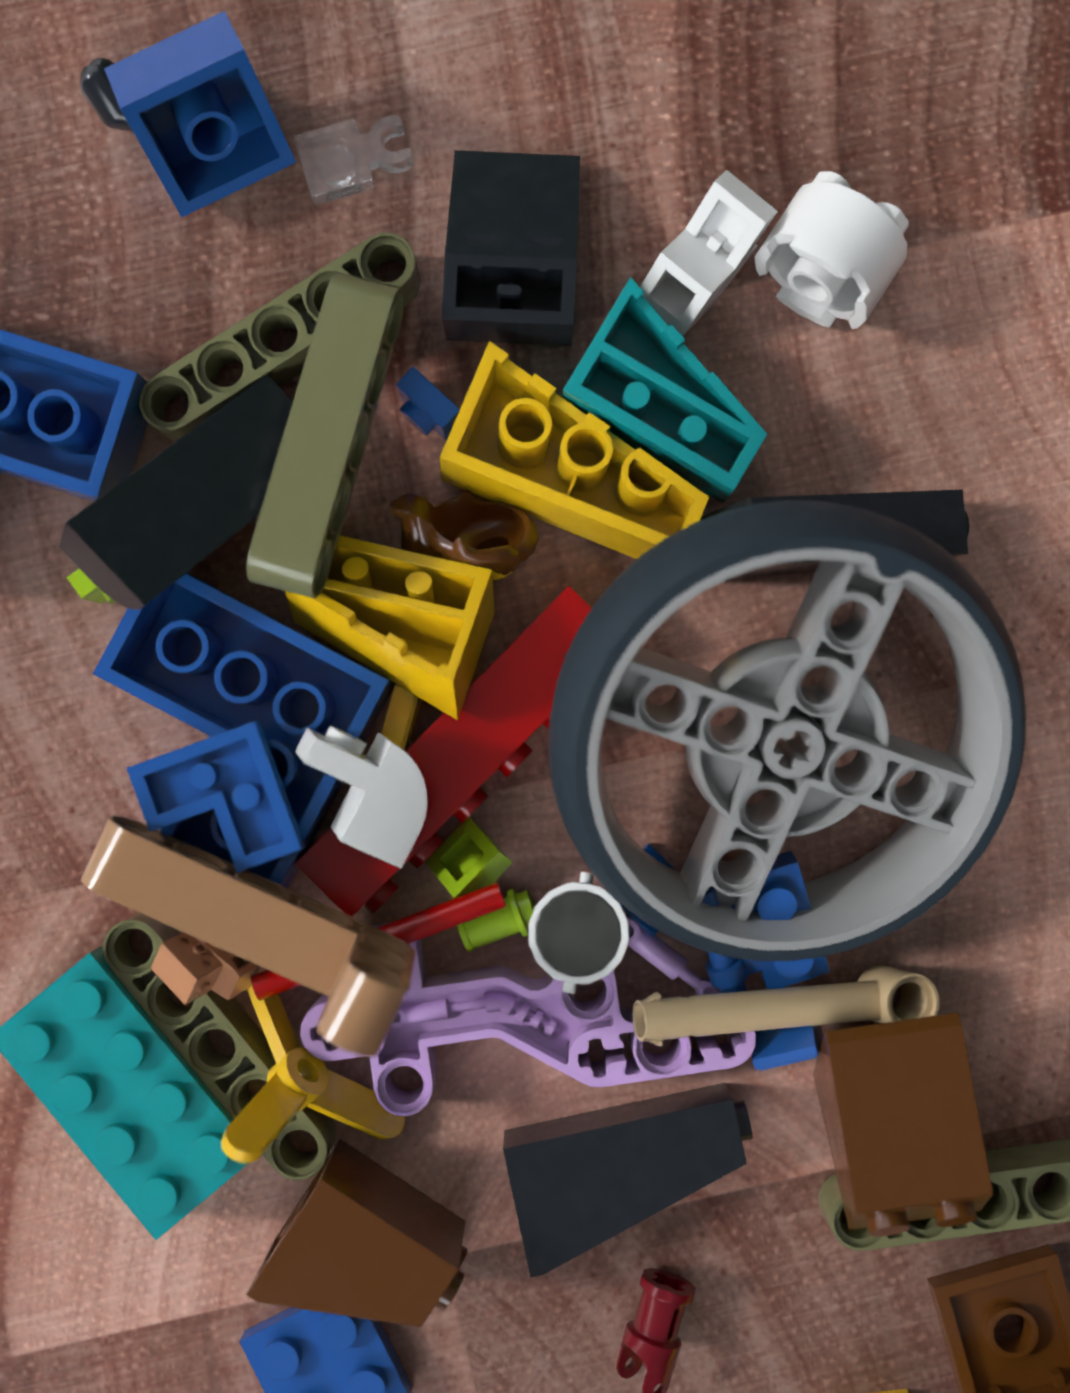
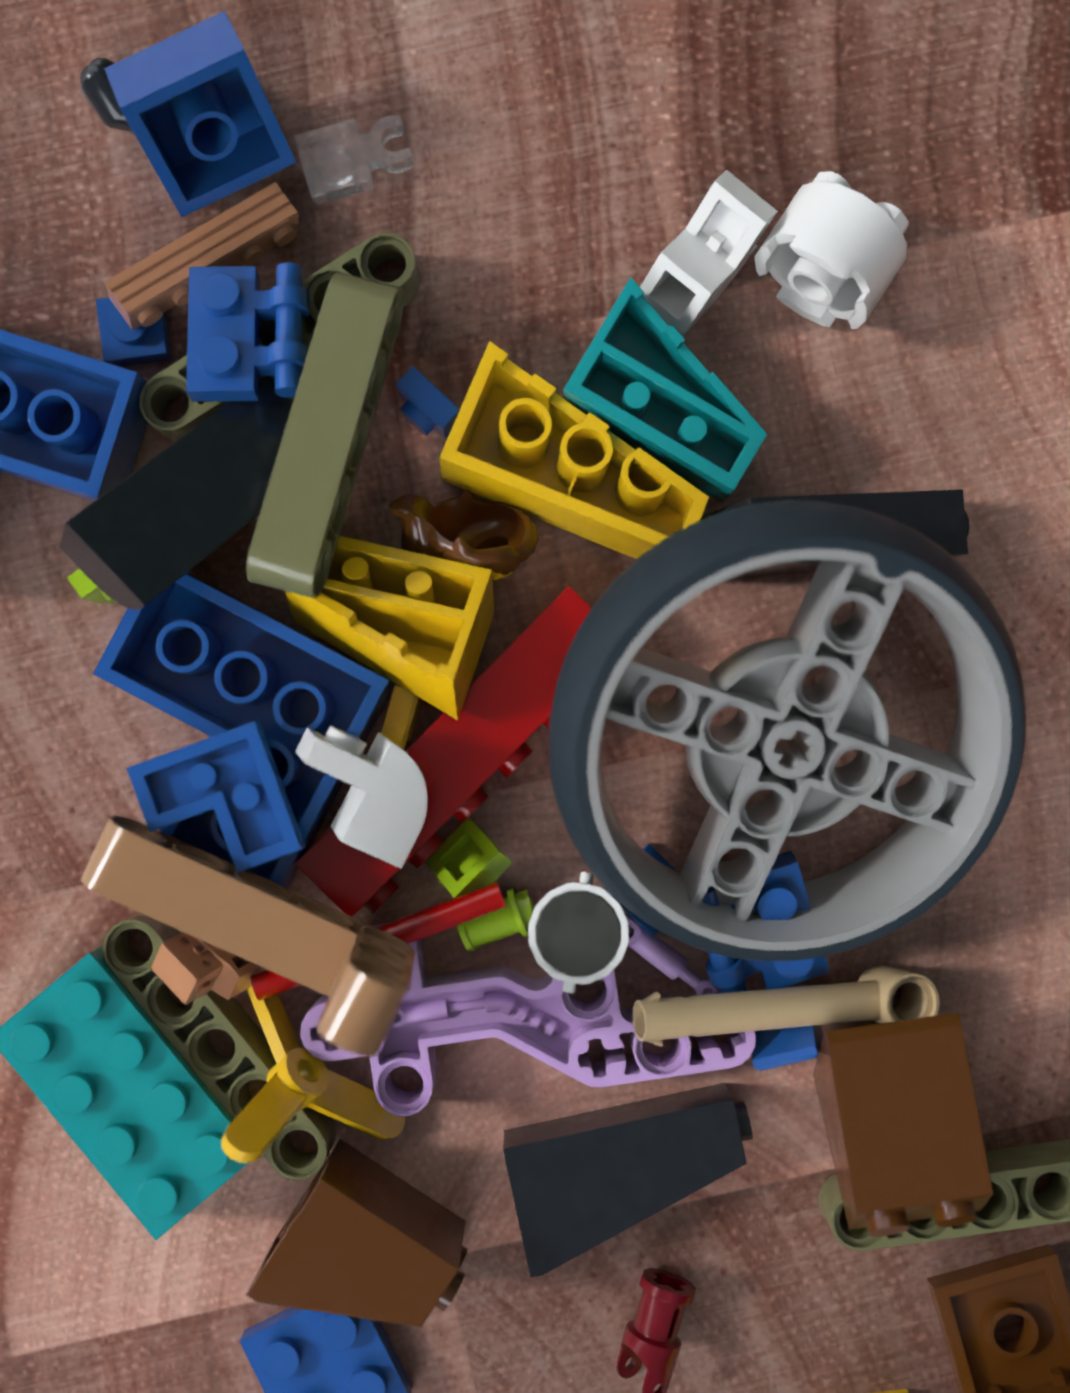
(129, 347): none -> blue plate
(224, 332): none -> blue plate
(228, 239): none -> nougat piece
(511, 248): black slope -> none

